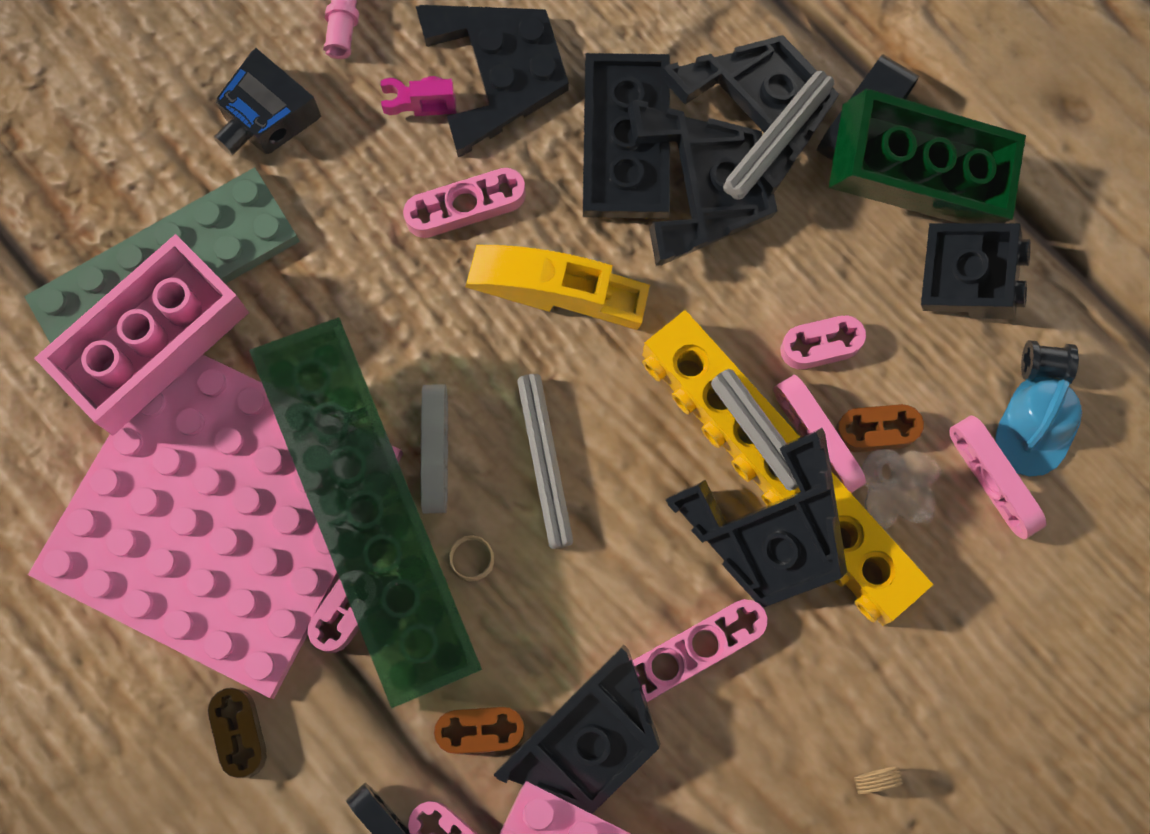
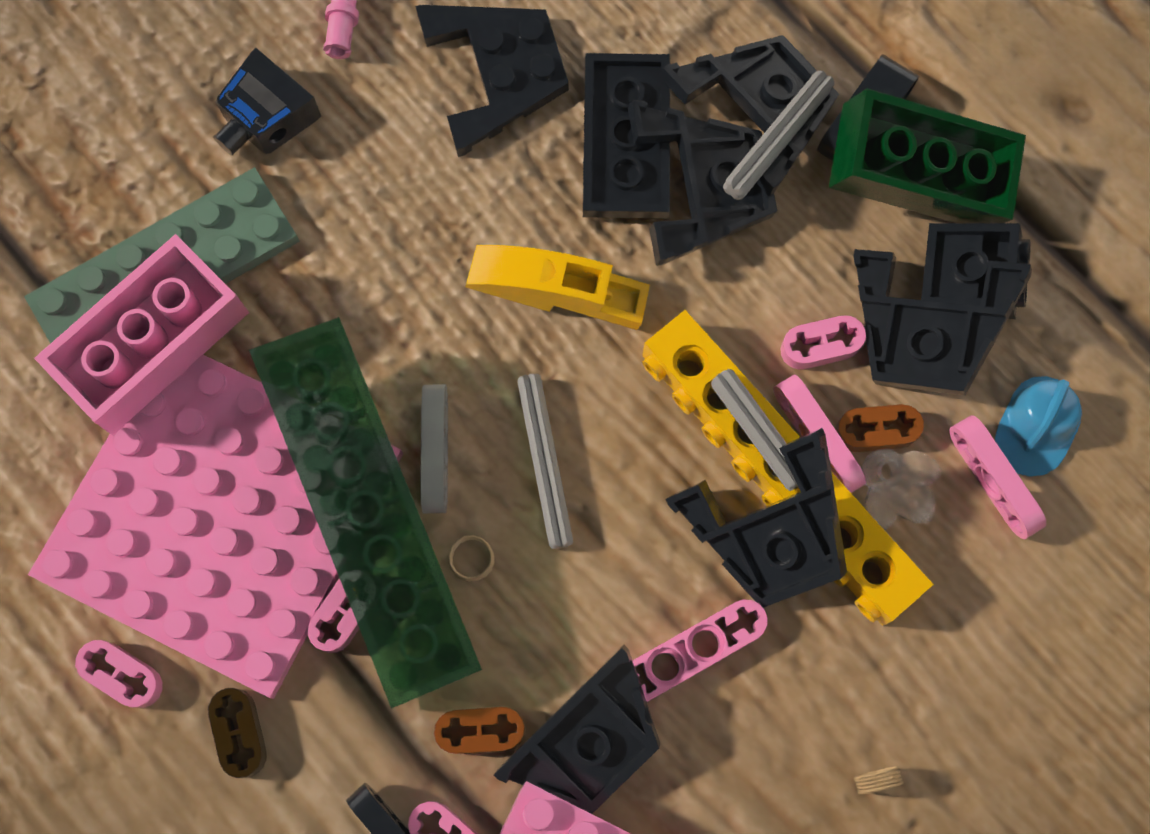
(113, 683): none -> bright pink beam
(424, 97): dark pink plate -> none
(498, 203): bright pink beam -> none
(931, 341): none -> black wing
(1049, 361): black bush -> none

